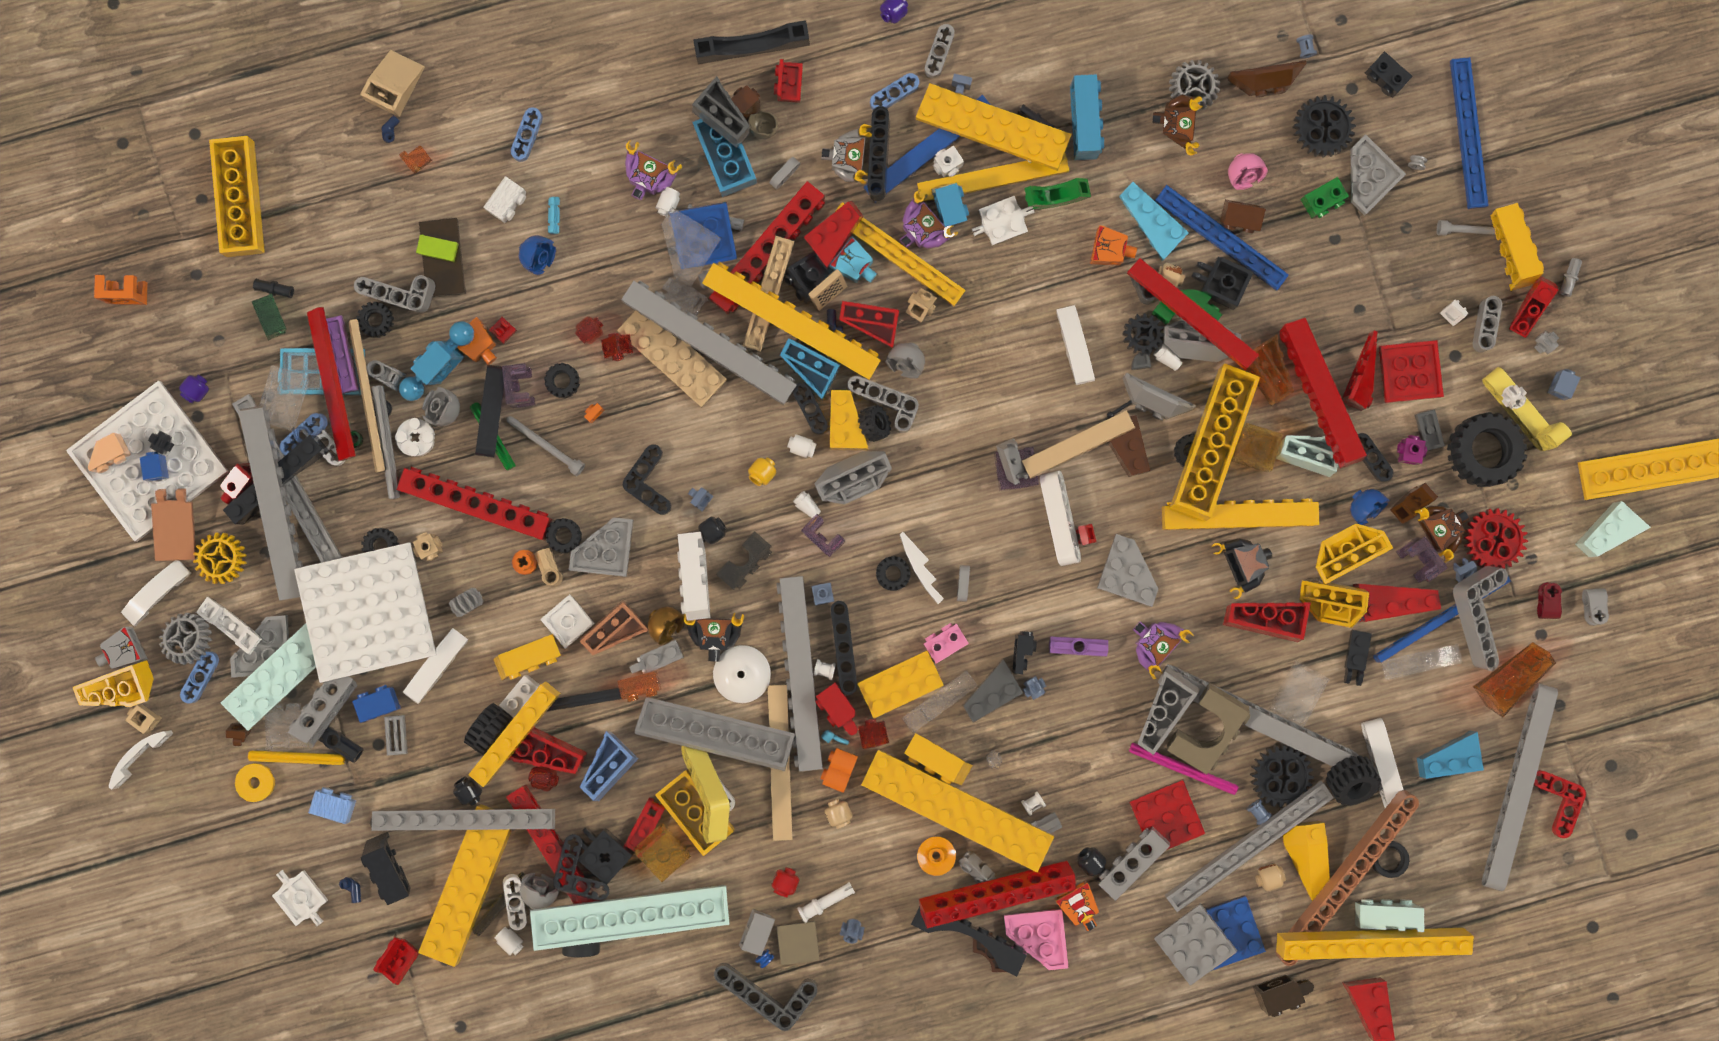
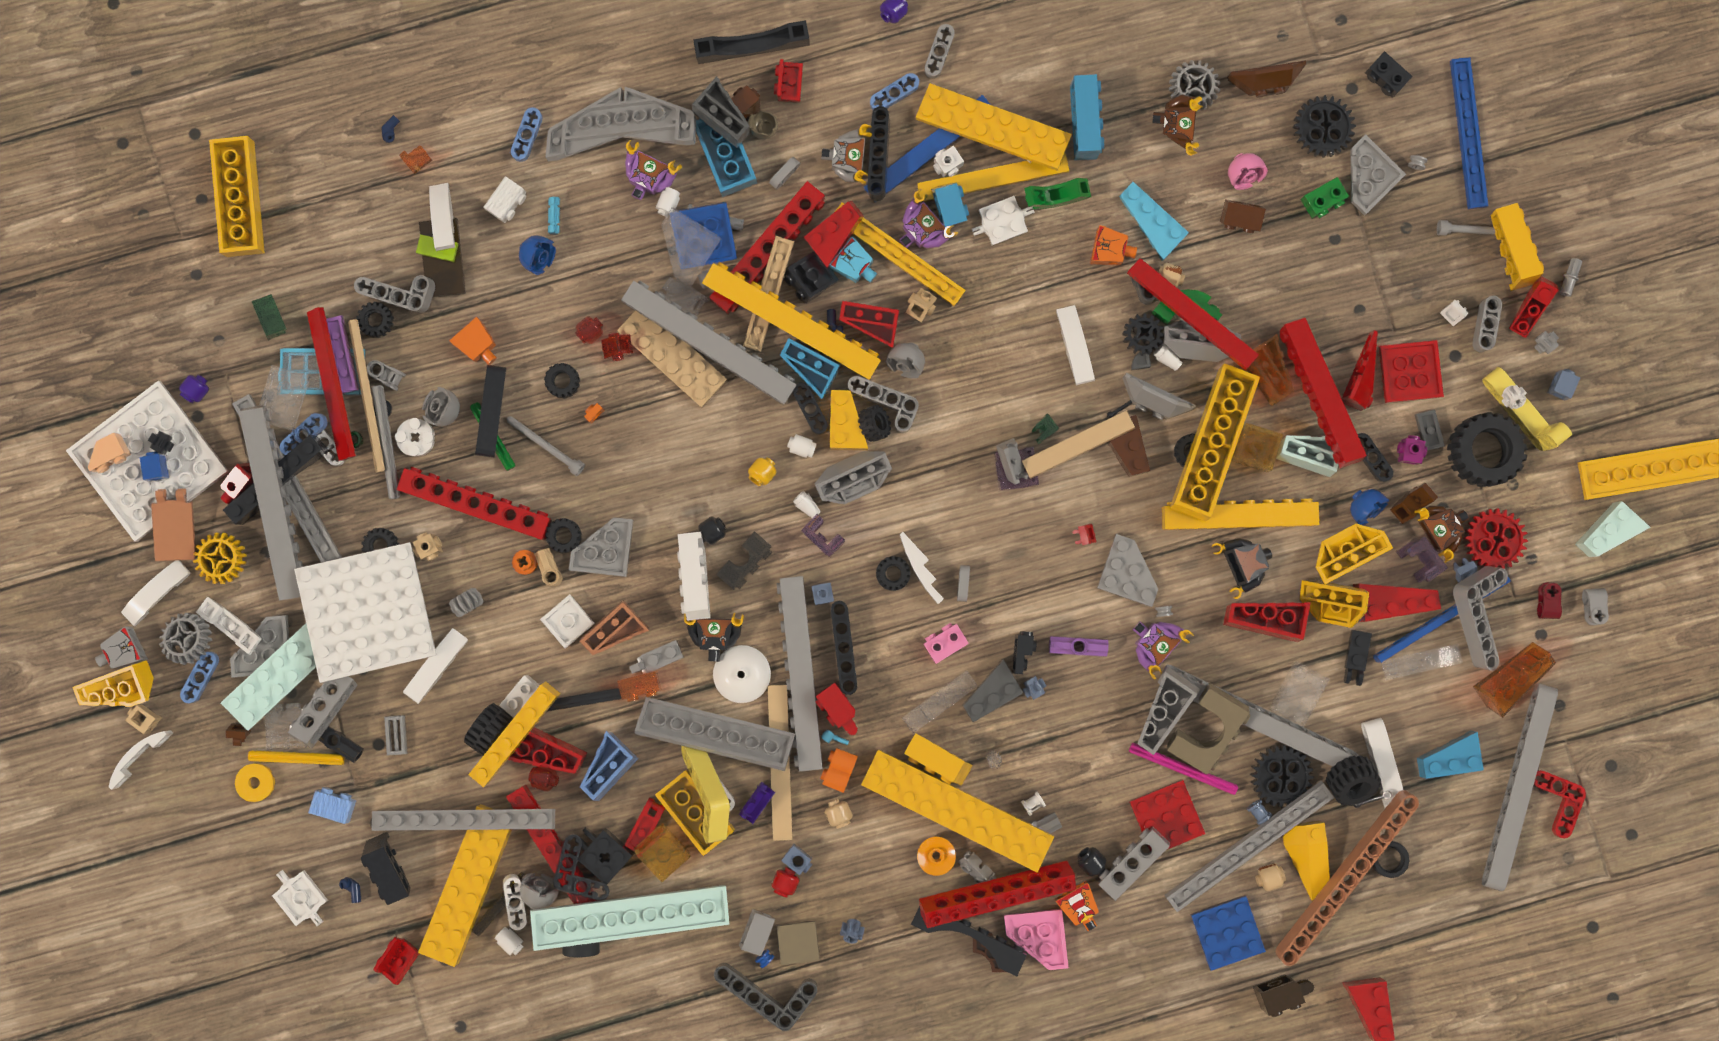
(132, 294): orange panel -> none
(273, 288): black pin -> none
(376, 704): blue brick -> none
(392, 83): tan slope -> none
(437, 361): dark azure brick -> none
(441, 216): none -> white slope
(467, 791): black head -> none
(502, 330): red tile -> none
(511, 374): panel -> none
(527, 657): yellow wedge -> none
(612, 118): none -> light grey wing
(641, 486): black beam -> none
(664, 623): pearl gold cylinder -> none
(700, 498): sand blue tile -> none
(757, 802): none -> dark purple hinge
(796, 851): none -> sand blue brick
(817, 906): white pin -> none
(824, 669): white bush -> none
(828, 289): tan tile -> none
(873, 734): clear red brick -> none
(900, 684): yellow brick -> none
(961, 82): sand blue tile -> none
(1028, 113): black pin -> none
(1046, 426): none -> clear green hinge
(1060, 518): white beam -> none
(1163, 611): none -> light grey bush
(1195, 944): light grey plate -> none
(1221, 237): blue tile -> none
(1222, 270): black hinge -> none
(1303, 40): sand blue bush -> none
(1374, 943): yellow brick -> none
(1387, 794): none -> hinge
(1389, 915): light aqua wedge -> none

